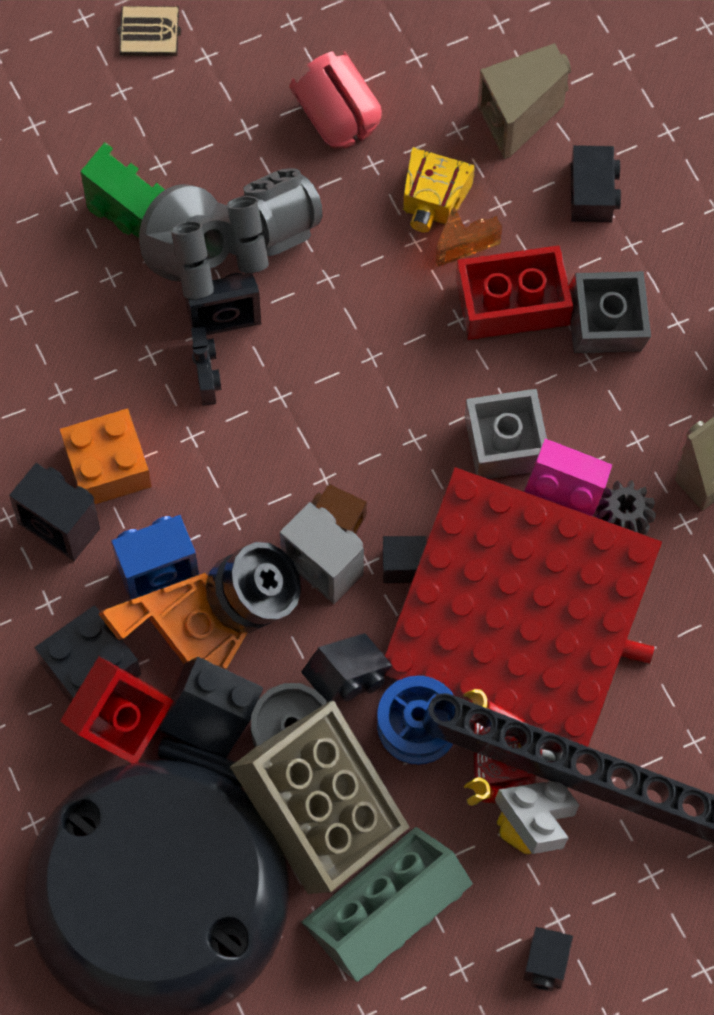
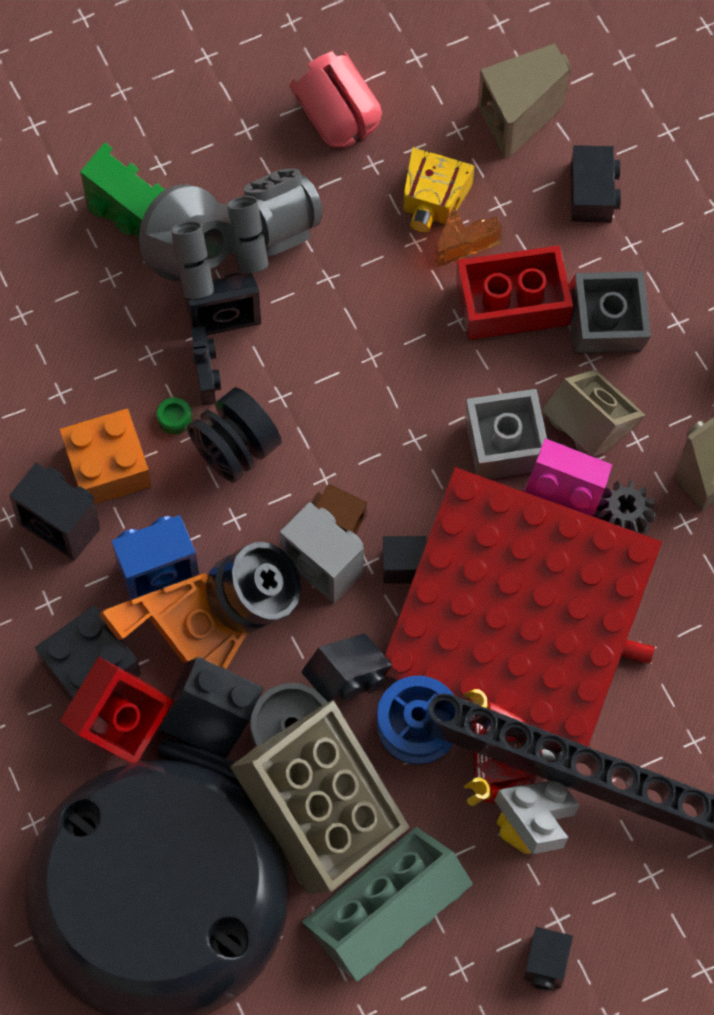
(149, 31): piece -> none
(174, 415): none -> green tile
(234, 434): none -> black wheel
(592, 412): none -> dark tan slope

